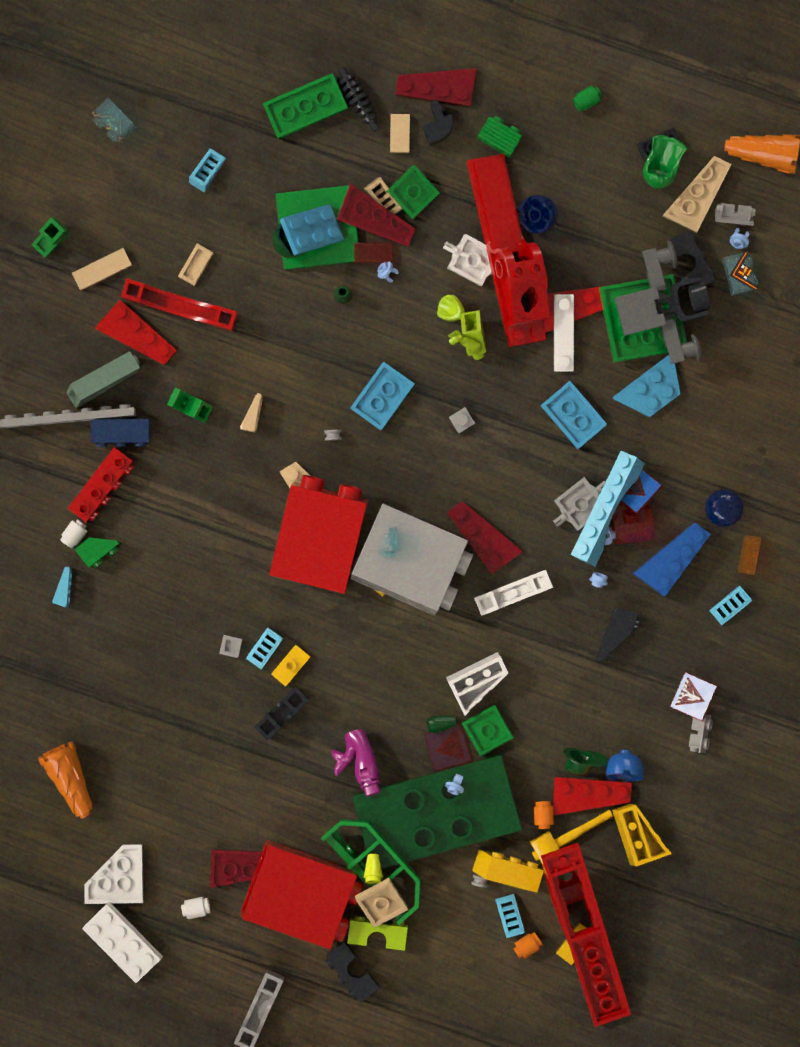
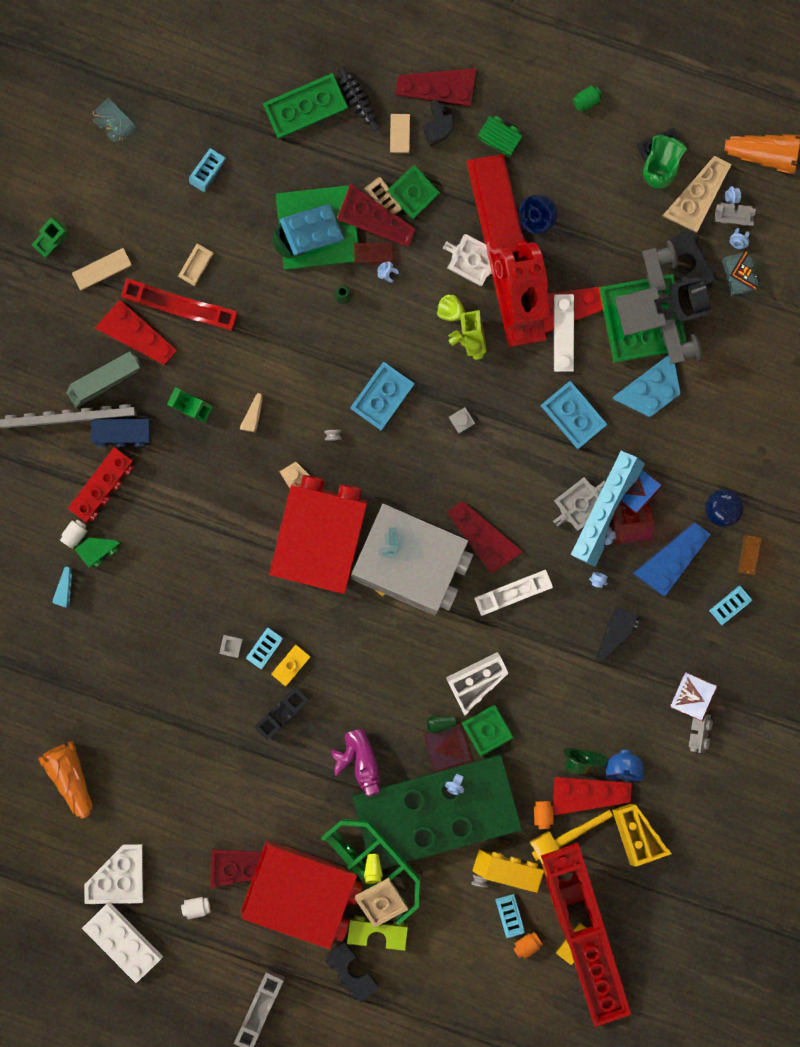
(733, 195): none -> light blue plate

